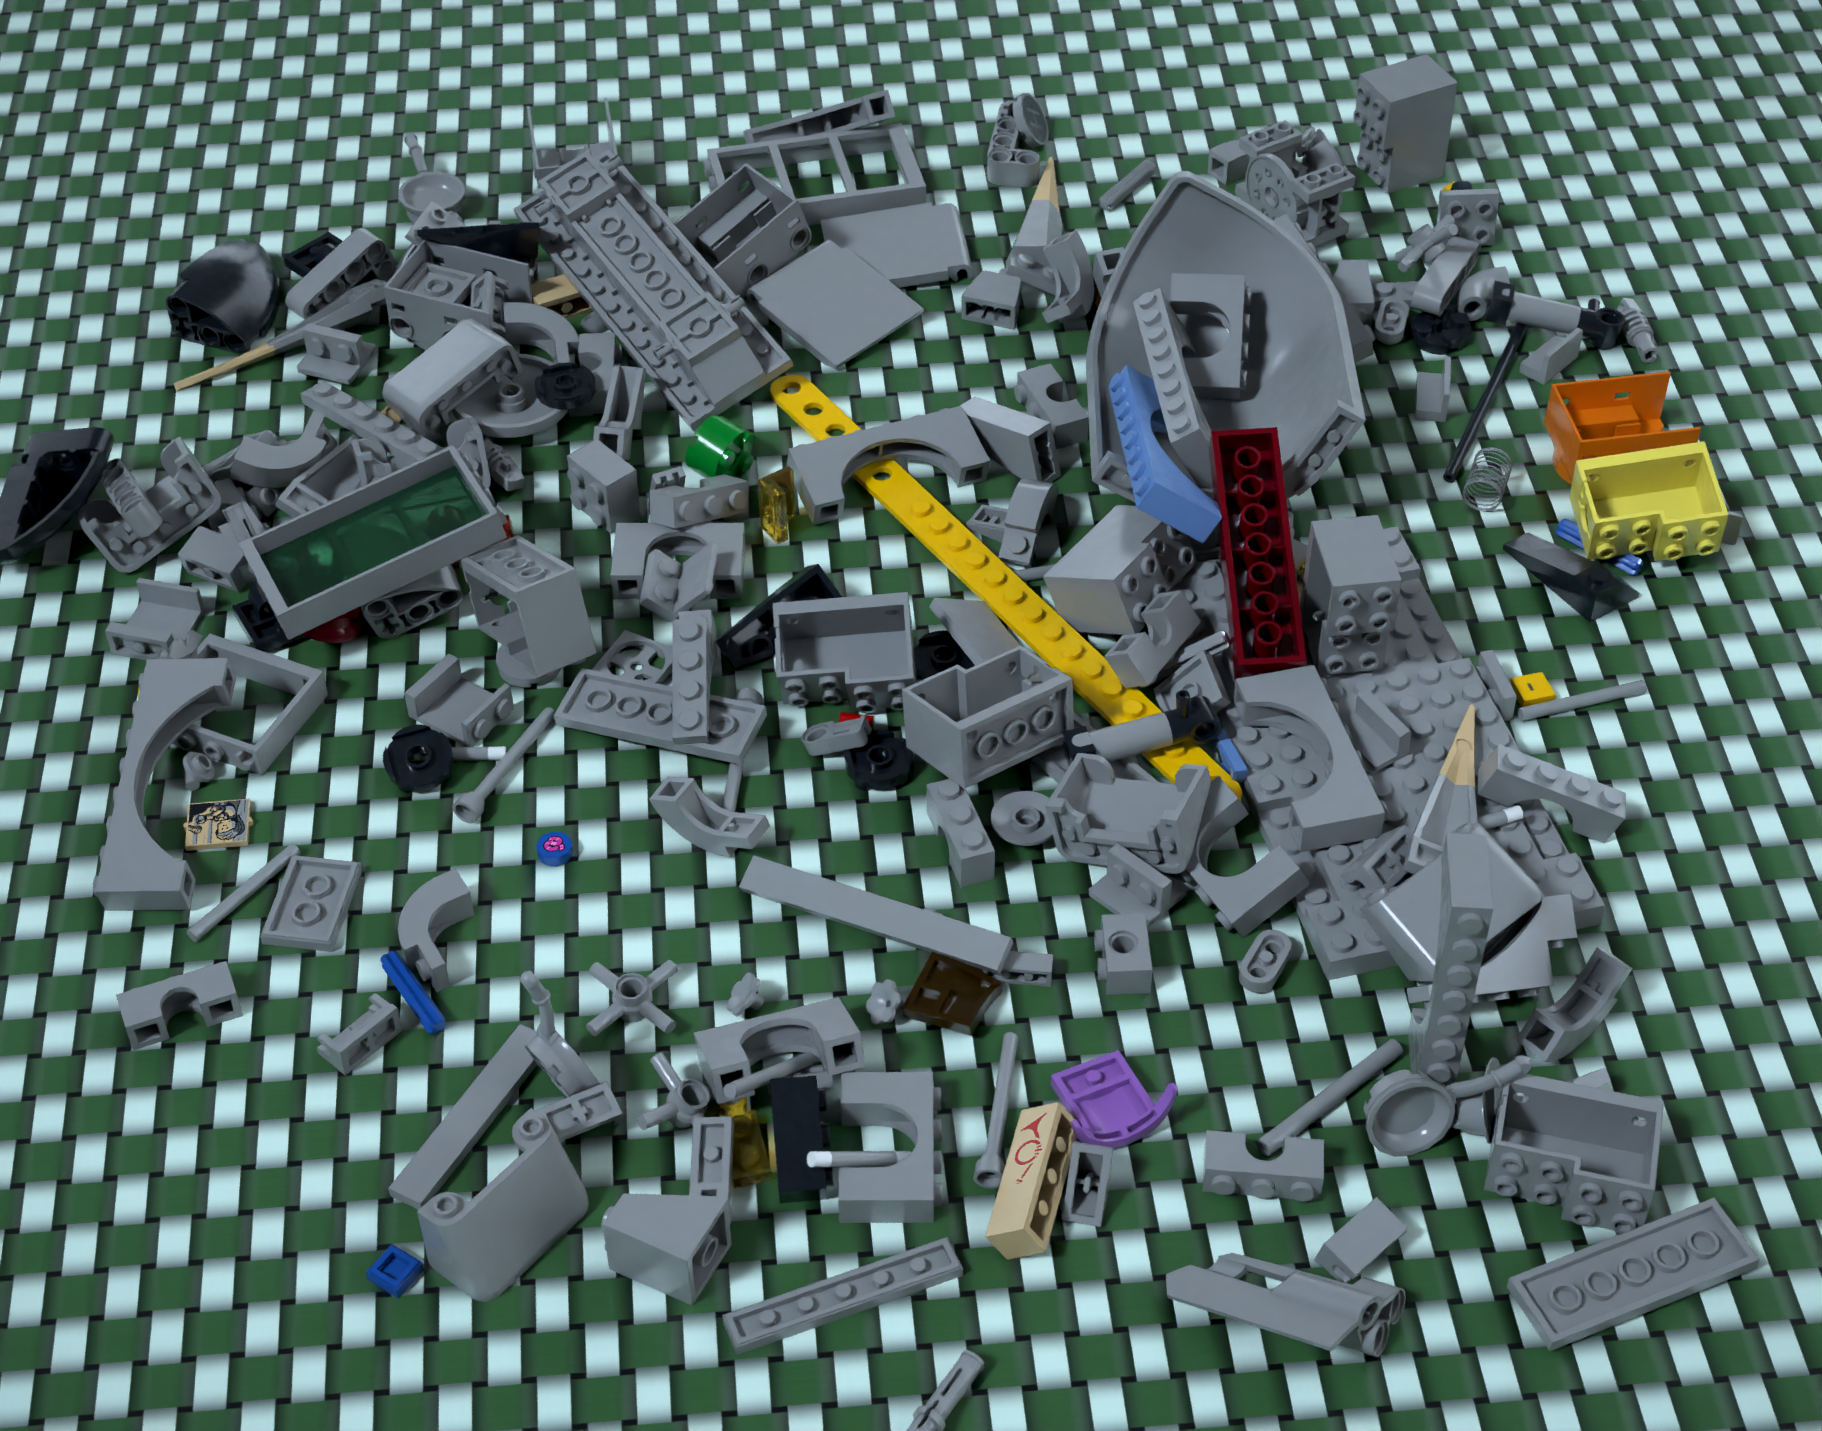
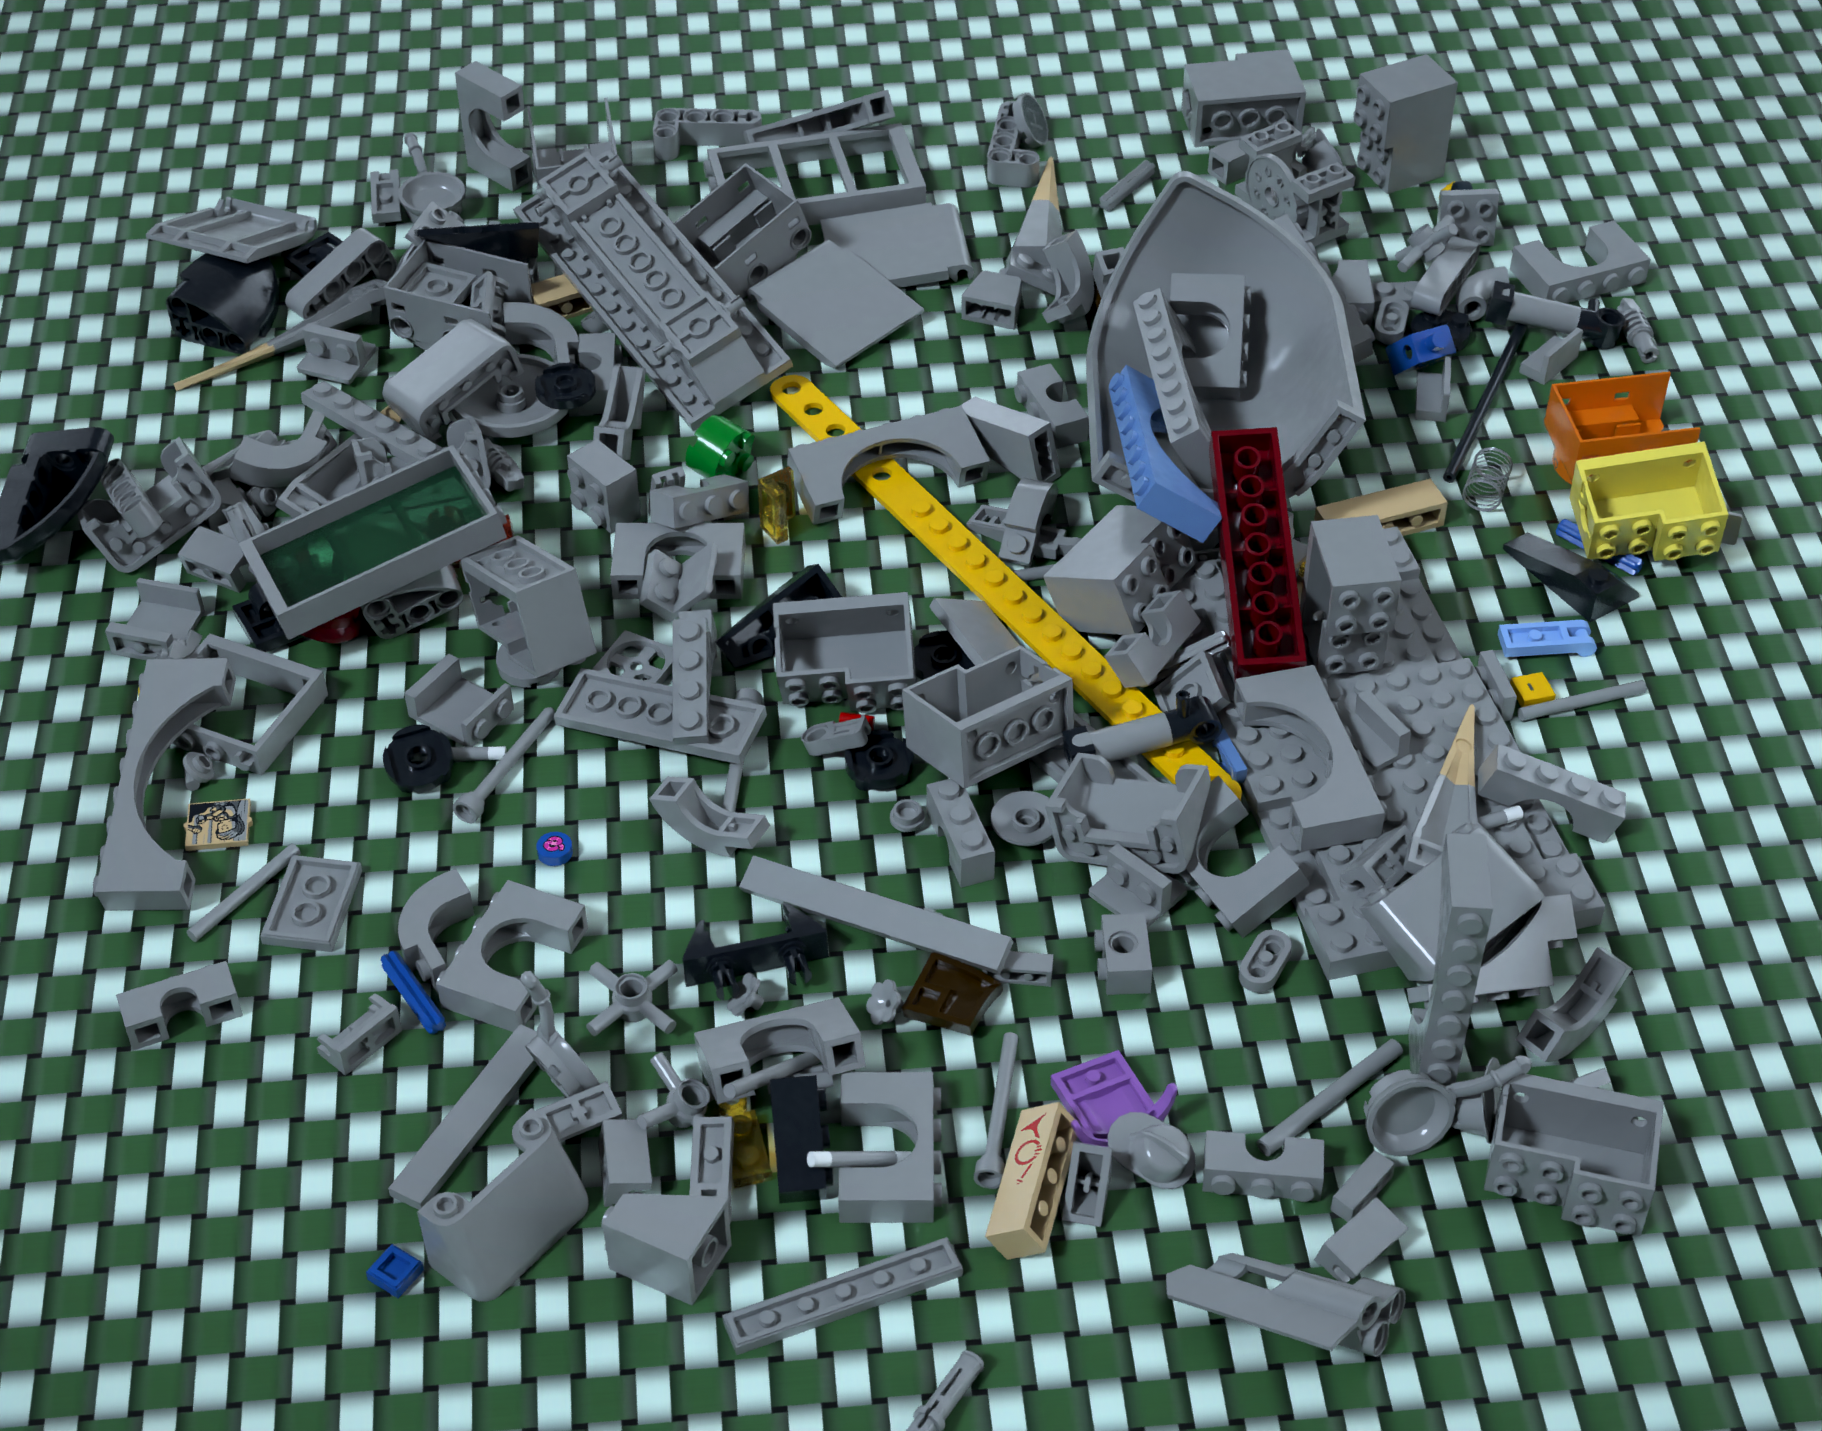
(239, 232): none -> light grey piece
(385, 197): none -> light grey plate
(479, 95): none -> light grey arch
(513, 916): none -> light grey arch
(623, 1159): none -> light grey hinge
(700, 128): none -> light grey beam
(802, 943): none -> black hose
(907, 815): none -> light grey plate
(1053, 542): none -> light grey plate
(1152, 1150): none -> light grey piece
(1241, 96): none -> light grey piece
(1362, 1186): none -> light grey piece
(1408, 507): none -> tan brick
(1427, 349): none -> blue torso
(1546, 638): none -> light blue plate
(1618, 260): none -> light grey arch
(1632, 1273): light grey plate -> none

